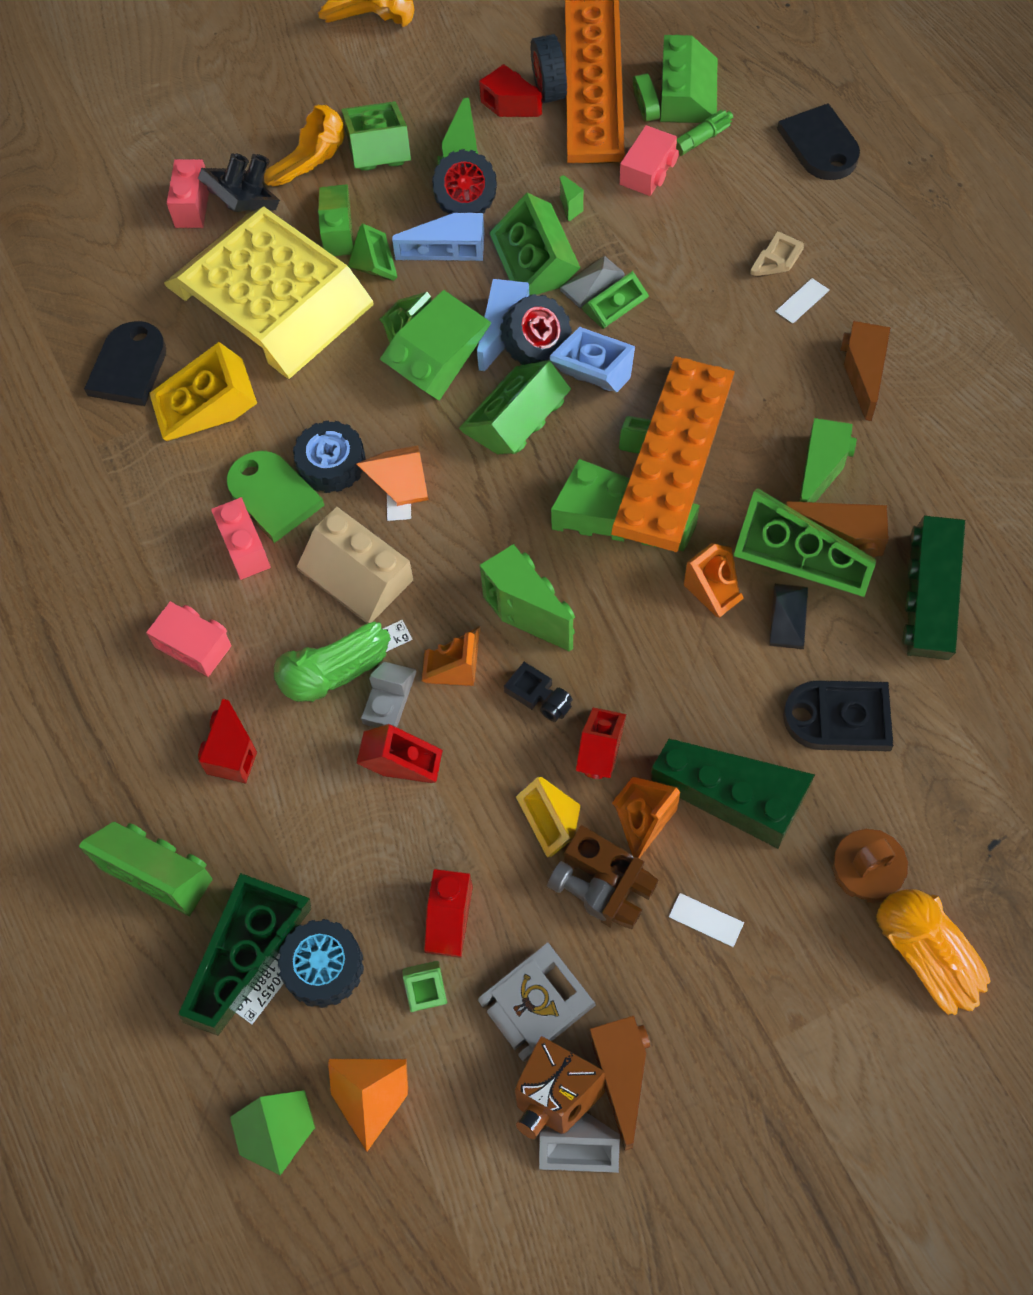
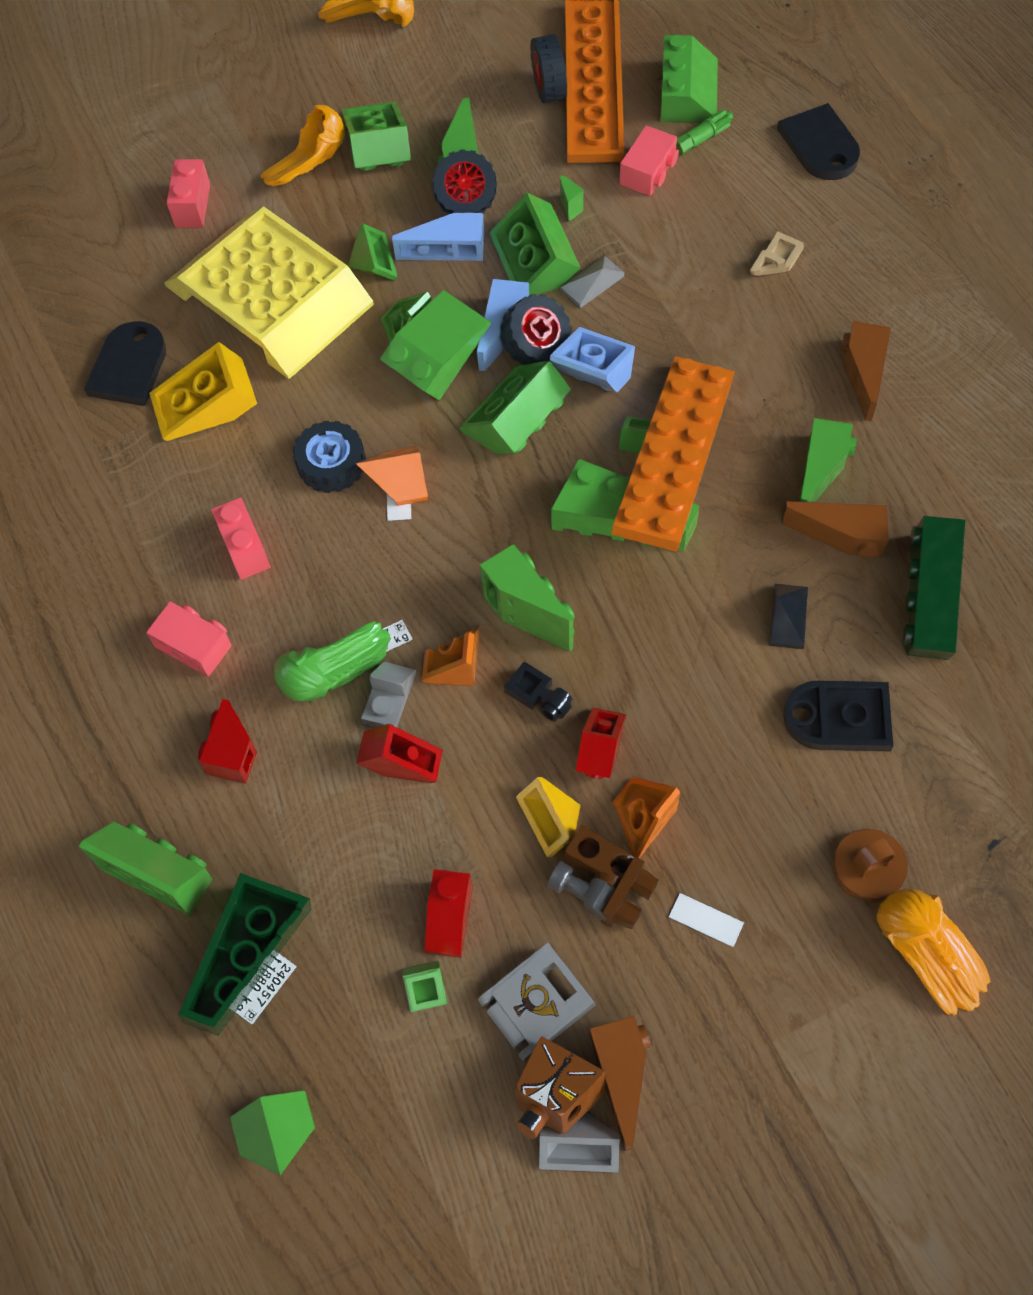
(240, 188): black plate -> none
(273, 495): bright green tile -> none
(320, 963): black wheel -> none
(335, 220): bright green slope -> none
(354, 565): tan slope -> none
(368, 1093): orange slope -> none
(510, 94): red slope -> none
(616, 300): bright green slope -> none
(646, 97): bright green beam -> none
(714, 579): orange slope -> none
(735, 788): dark green wedge -> none
(796, 545): bright green wedge -> none
(802, 300): white sticker -> none

